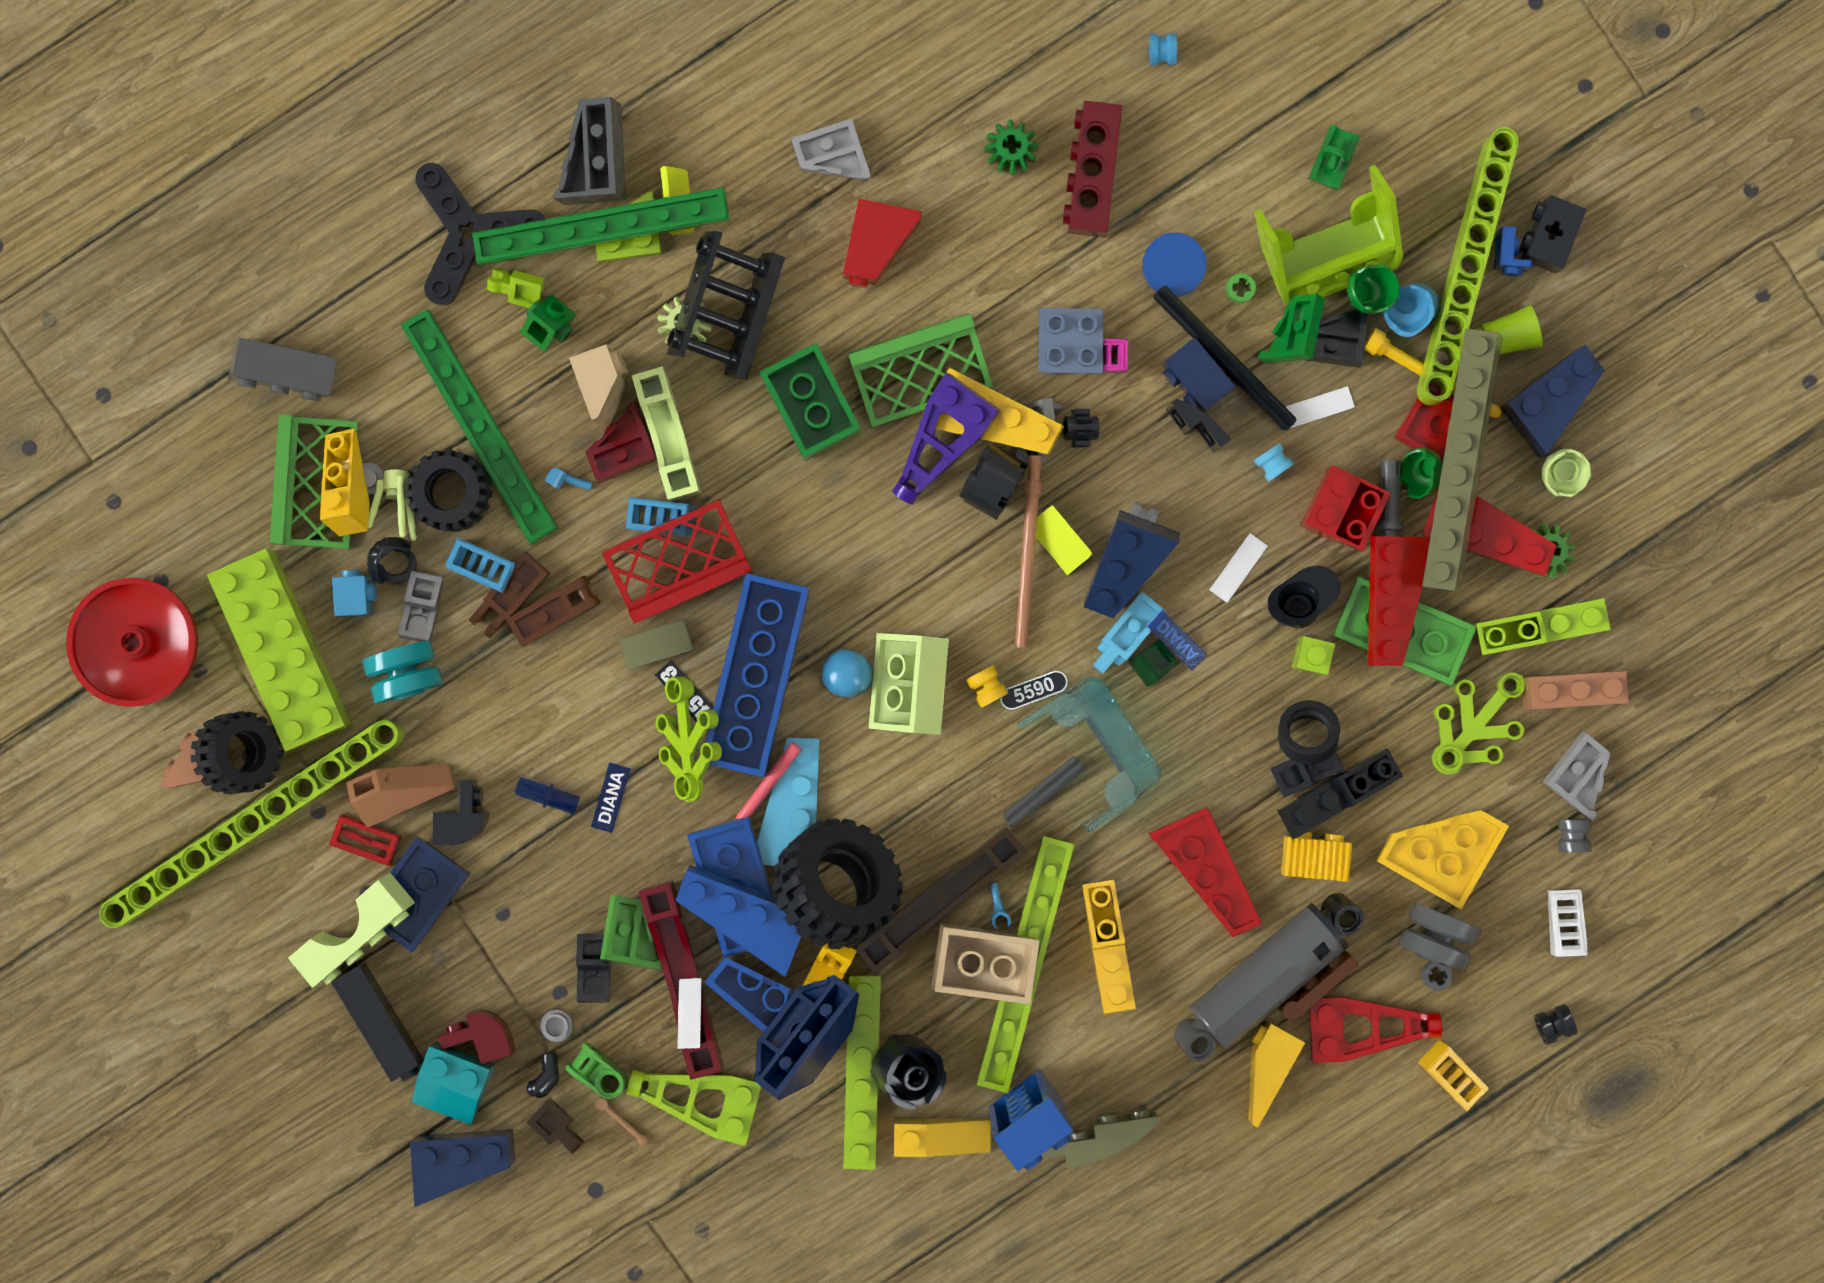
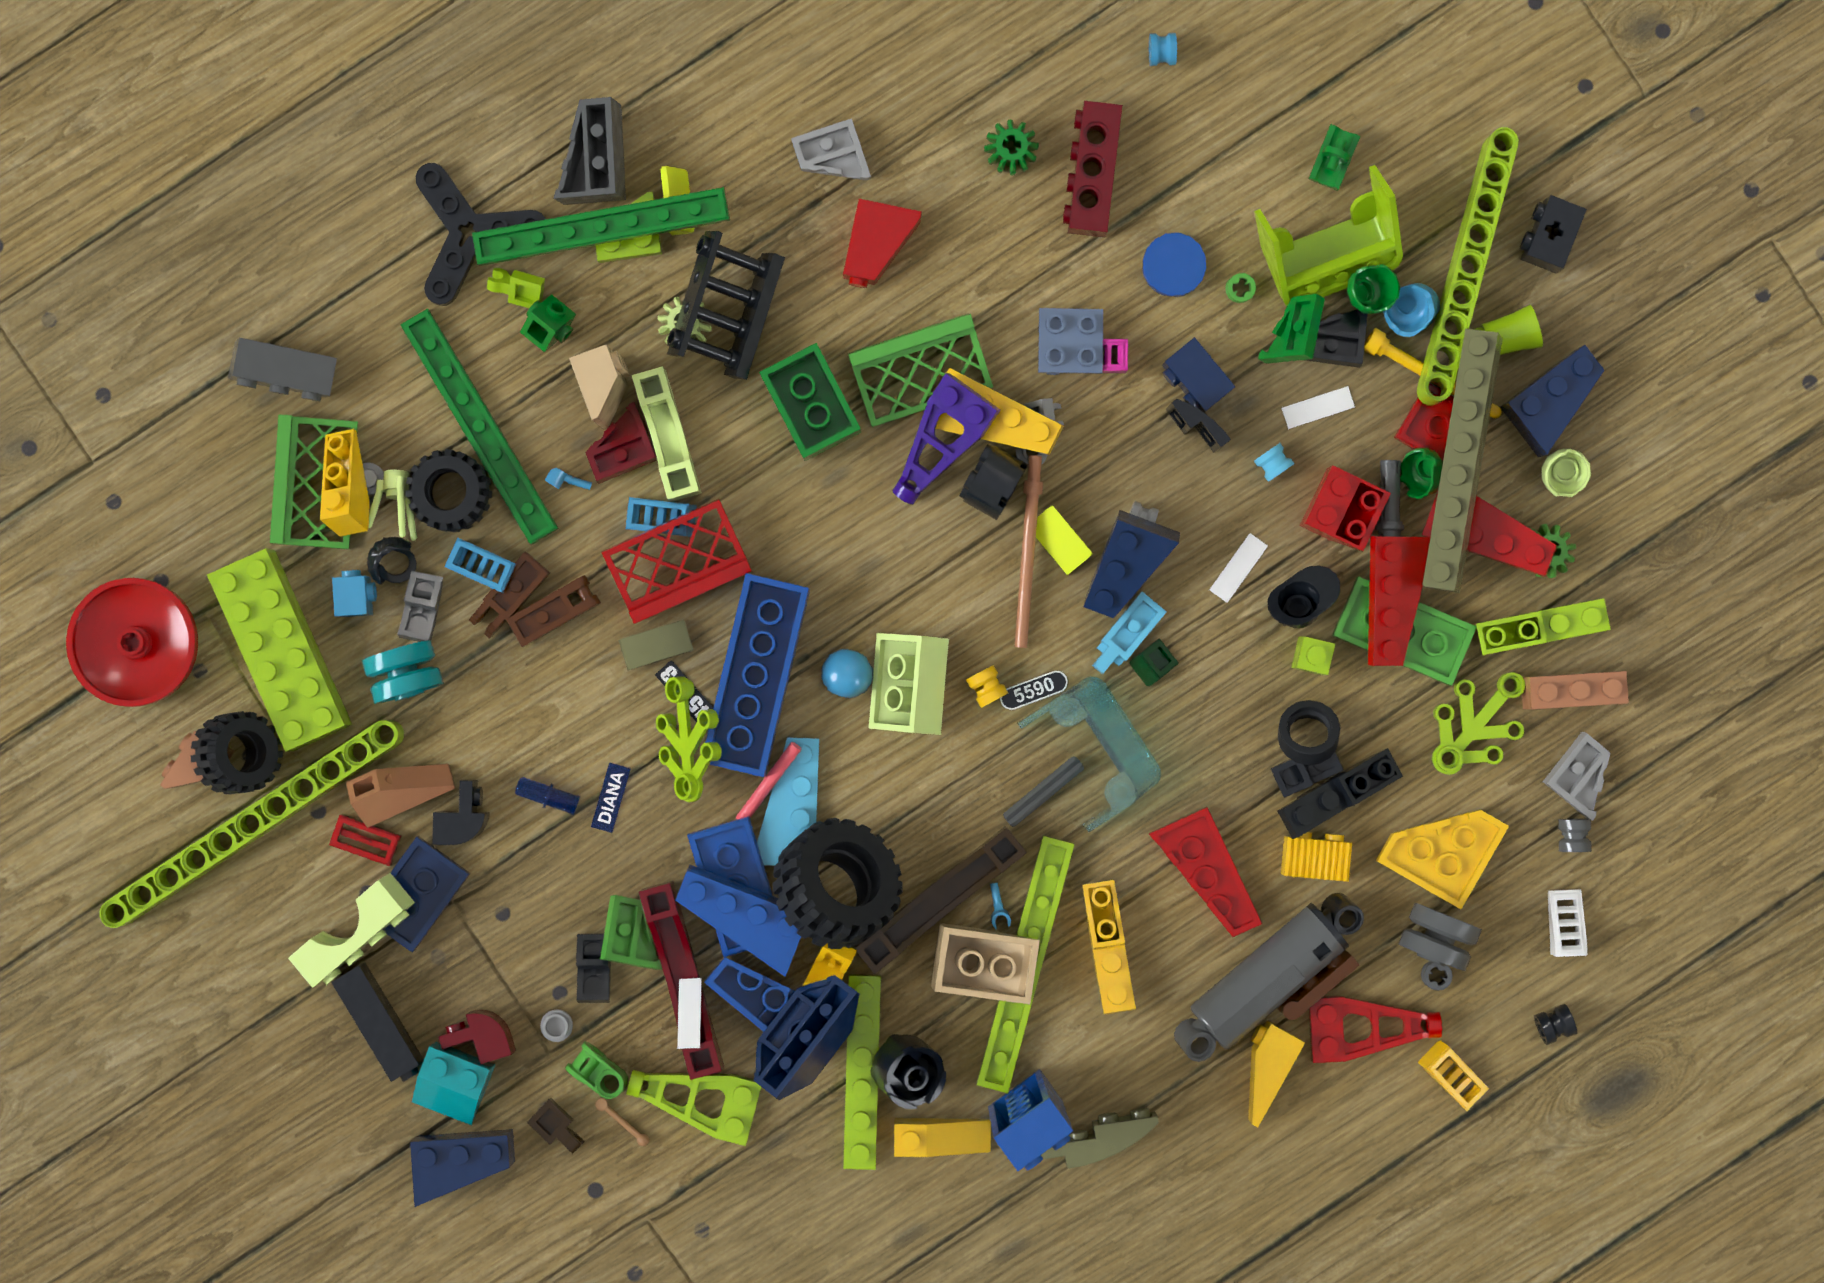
(547, 1079): black arm -> none
(1080, 428): black gear -> none
(1177, 640): clear blue sticker -> none
(1224, 358): black axle -> none
(1506, 248): blue bracket -> none

